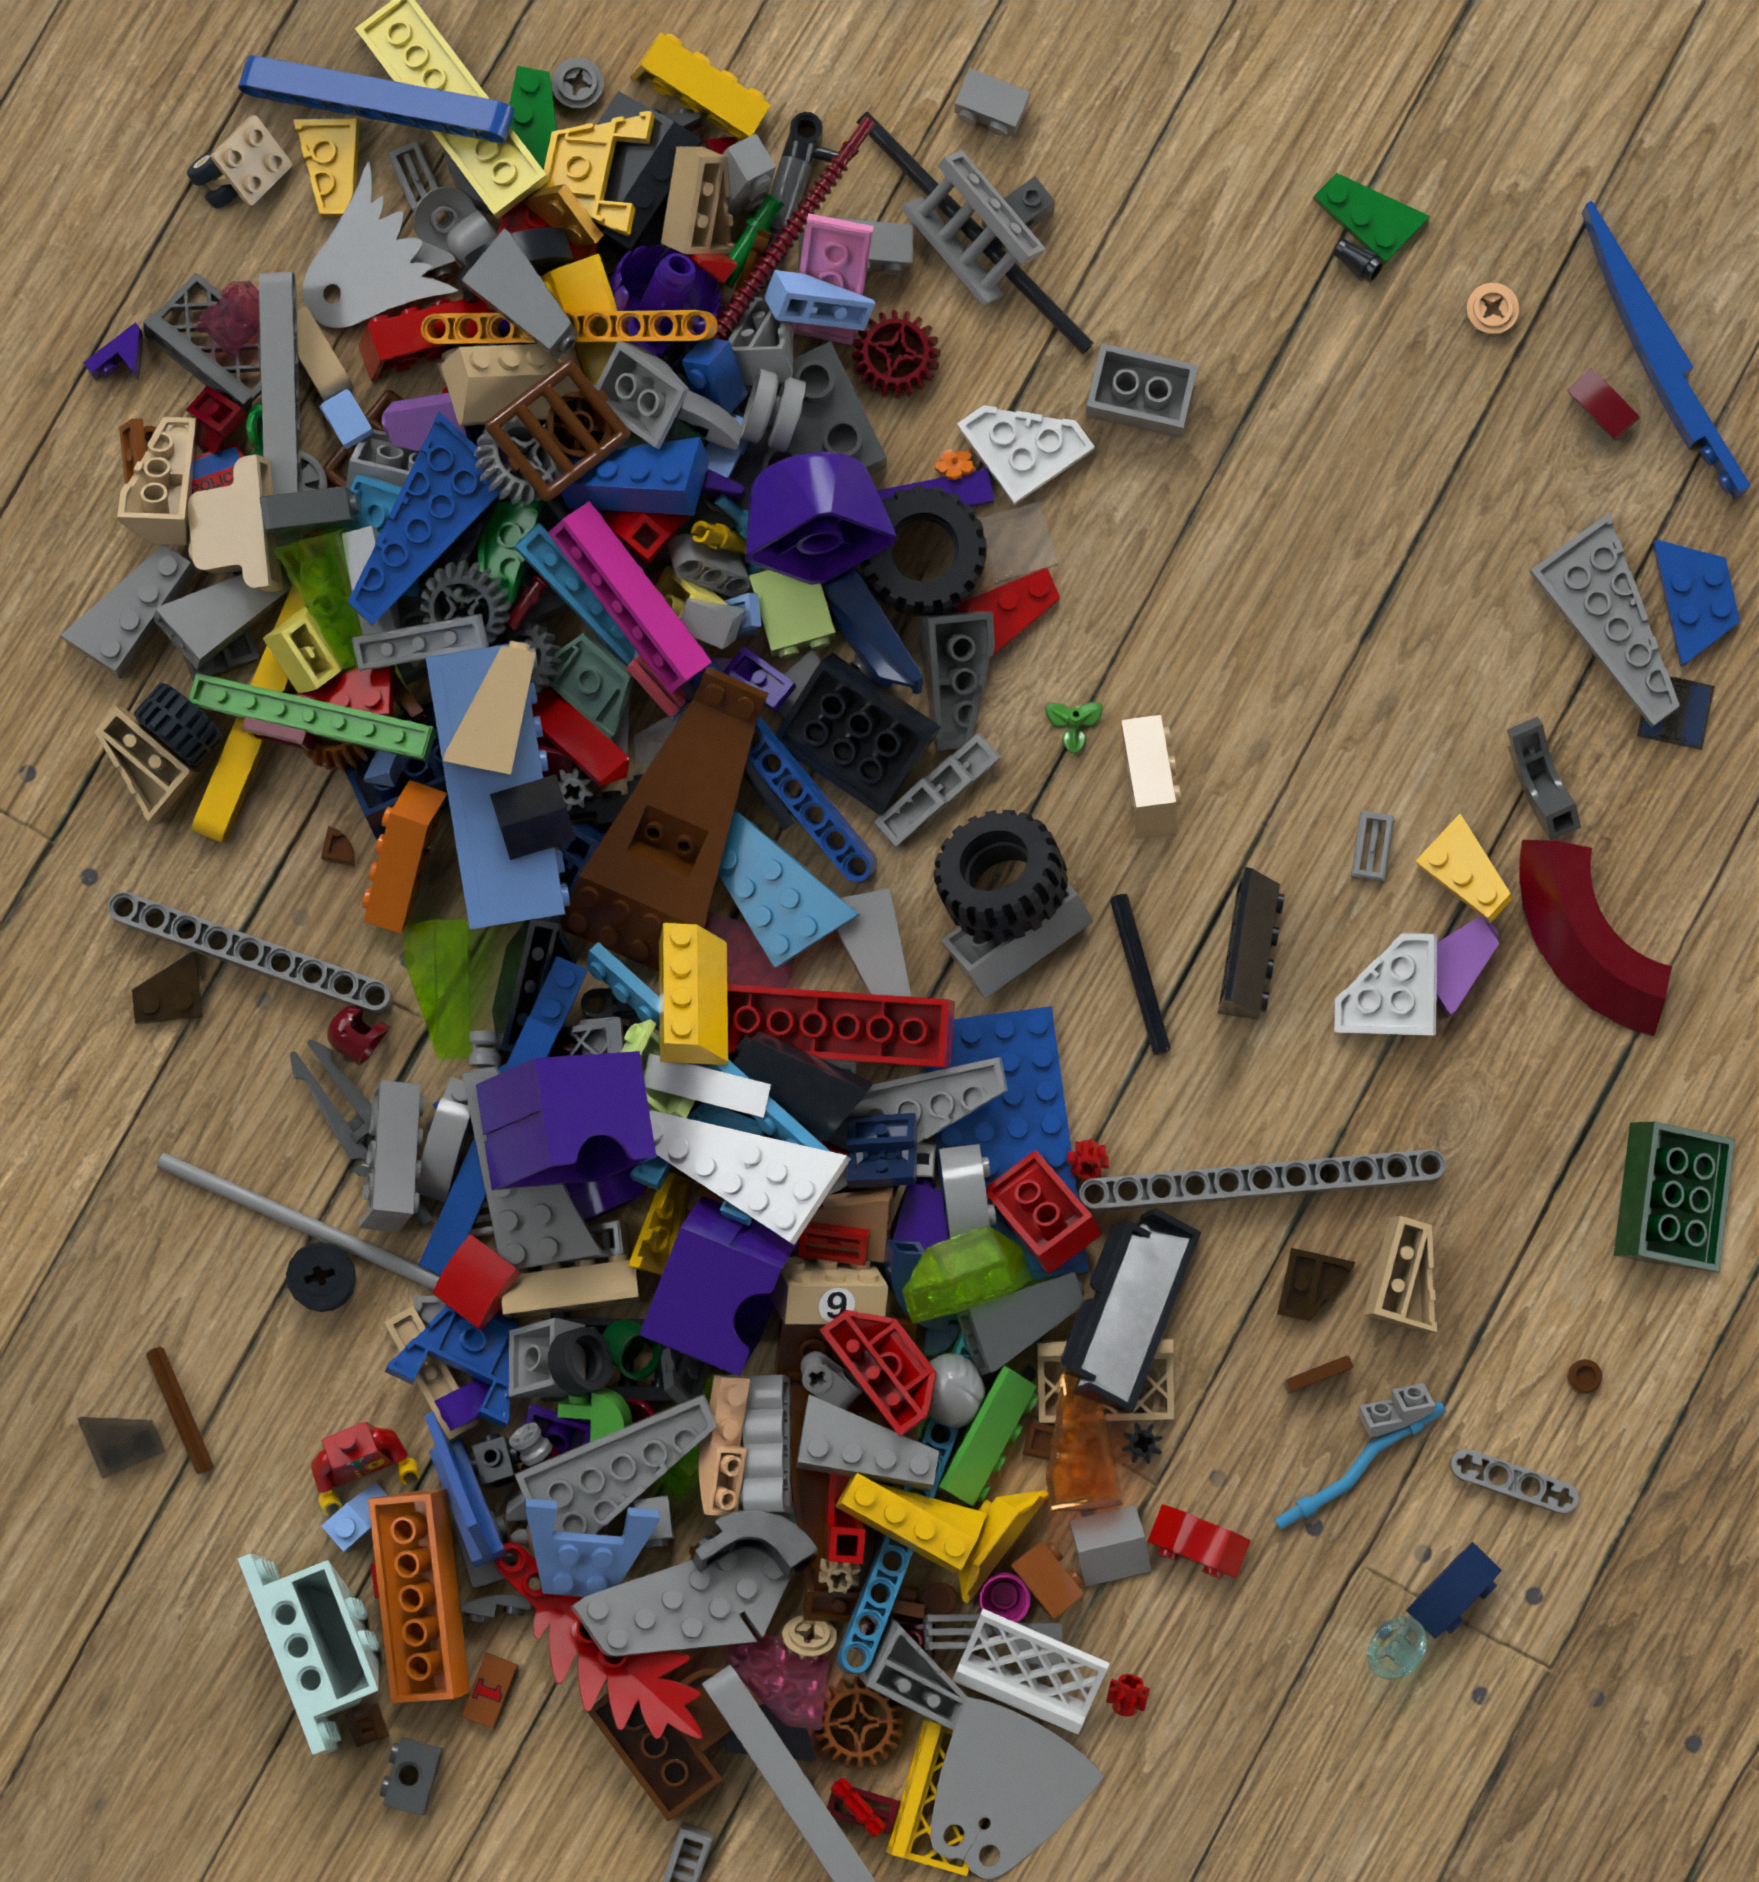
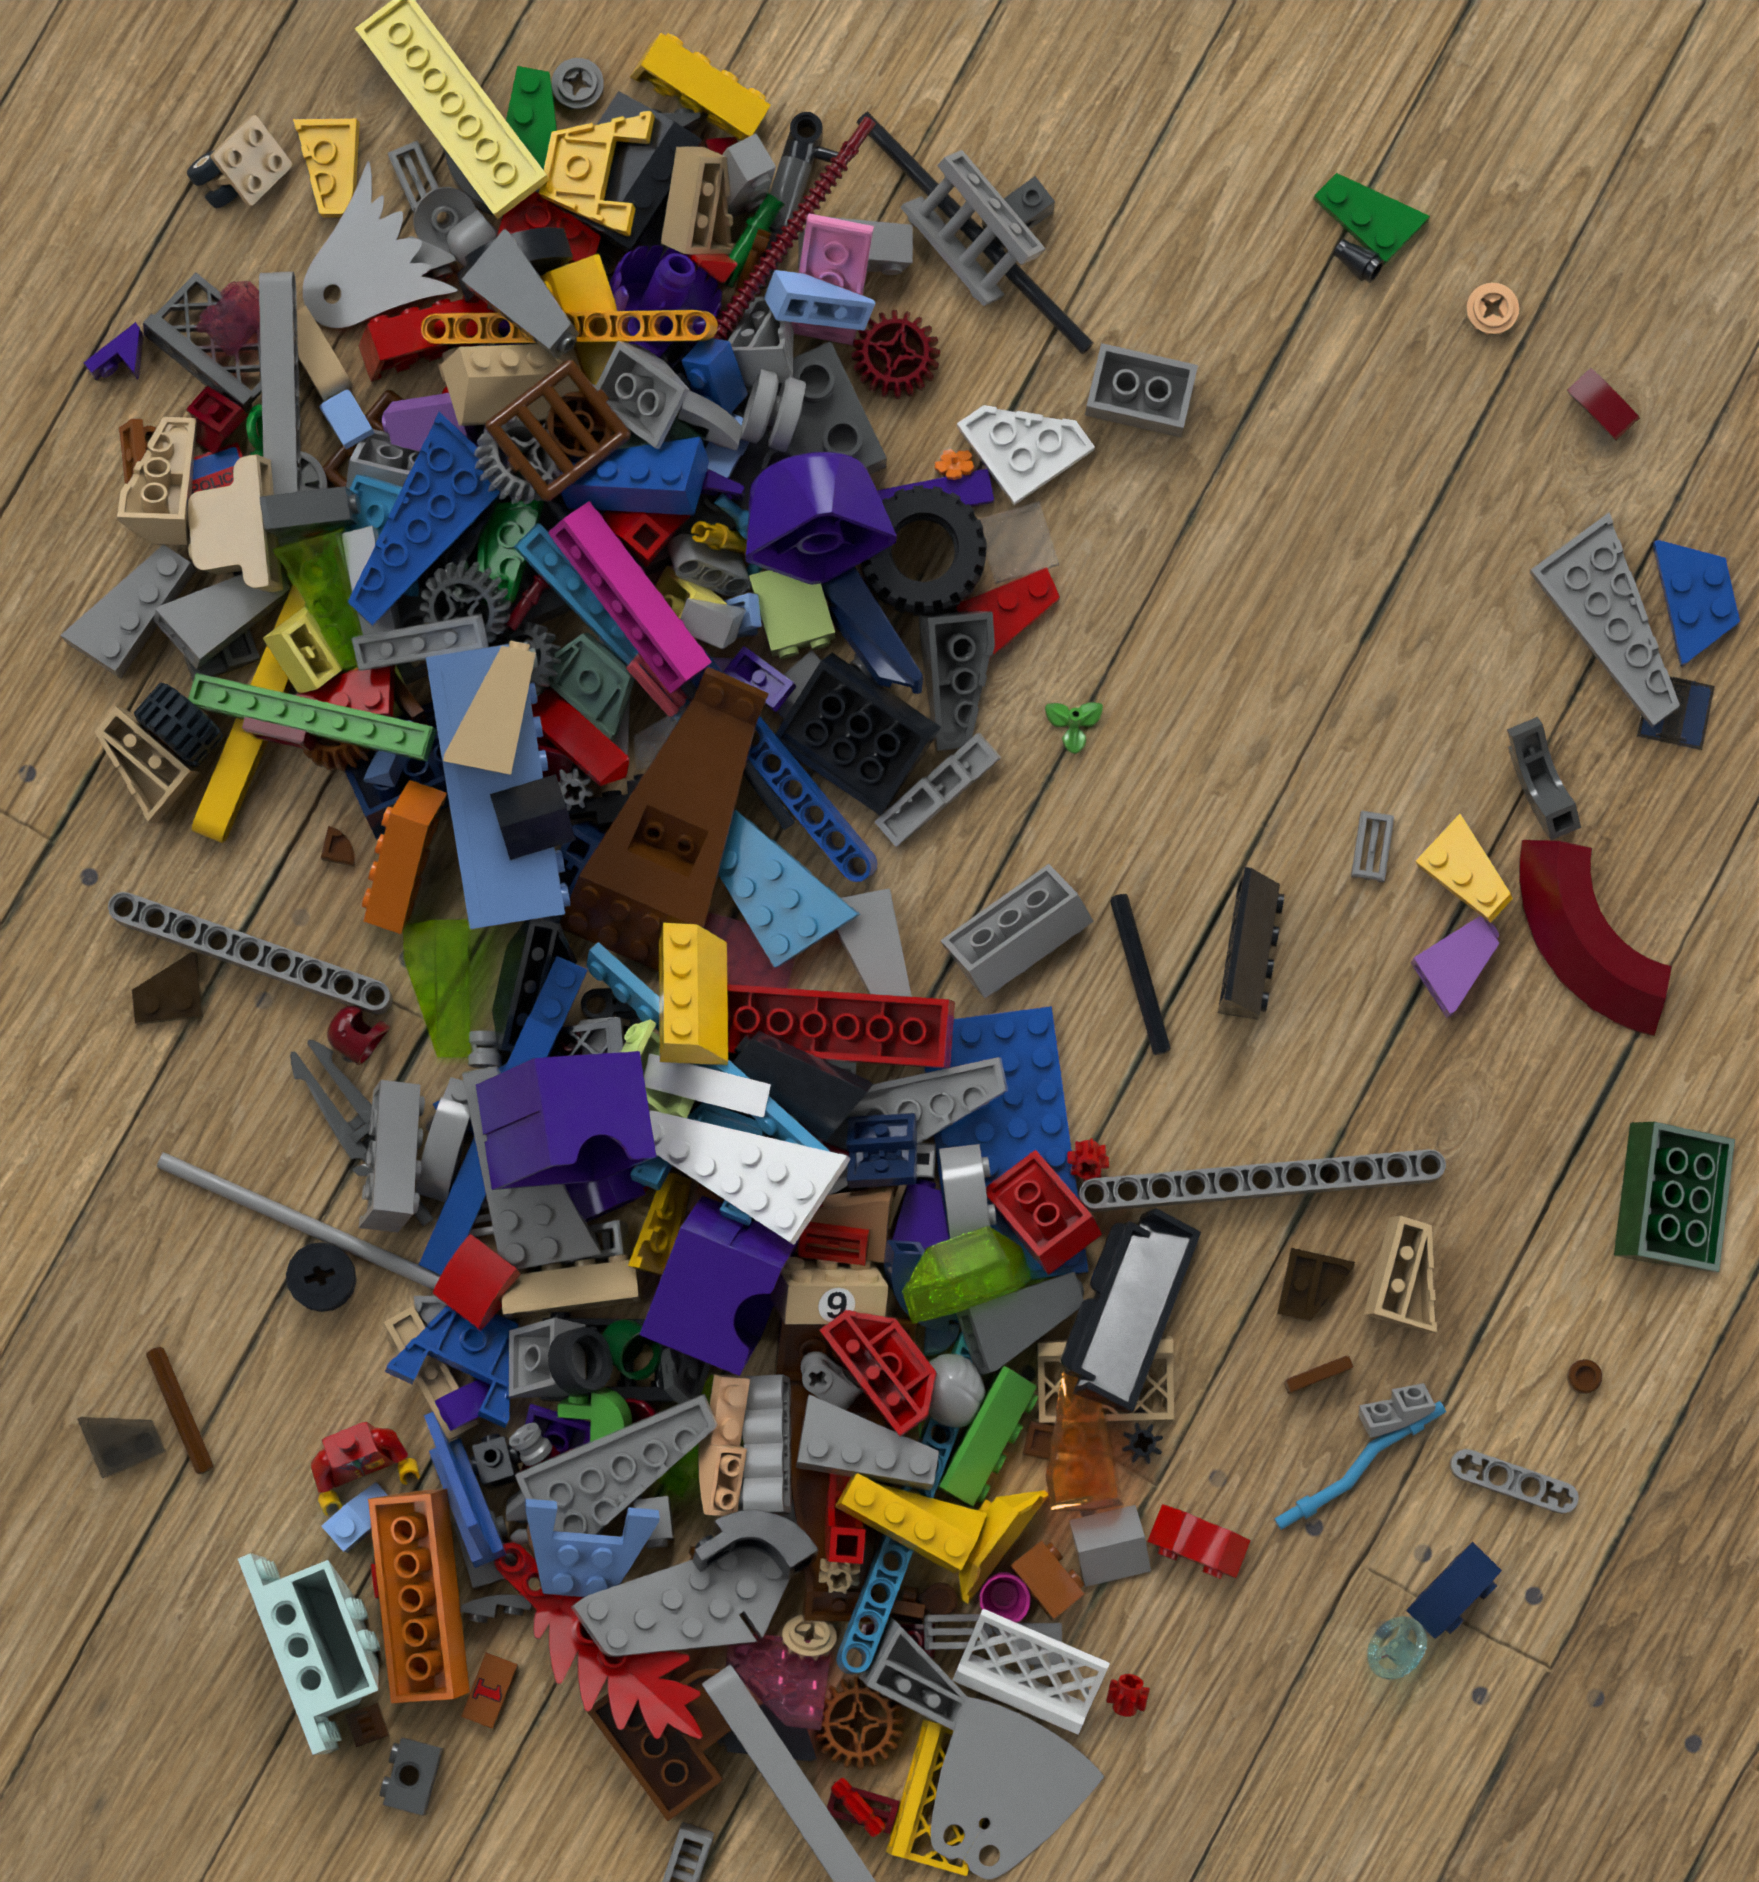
(376, 99): beam -> none
(562, 210): pearl gold wing -> none
(991, 103): light grey brick -> none
(1016, 906): black tyre -> none
(1150, 775): wedge -> none
(1394, 991): white plate -> none
(1661, 355): blue slope -> none

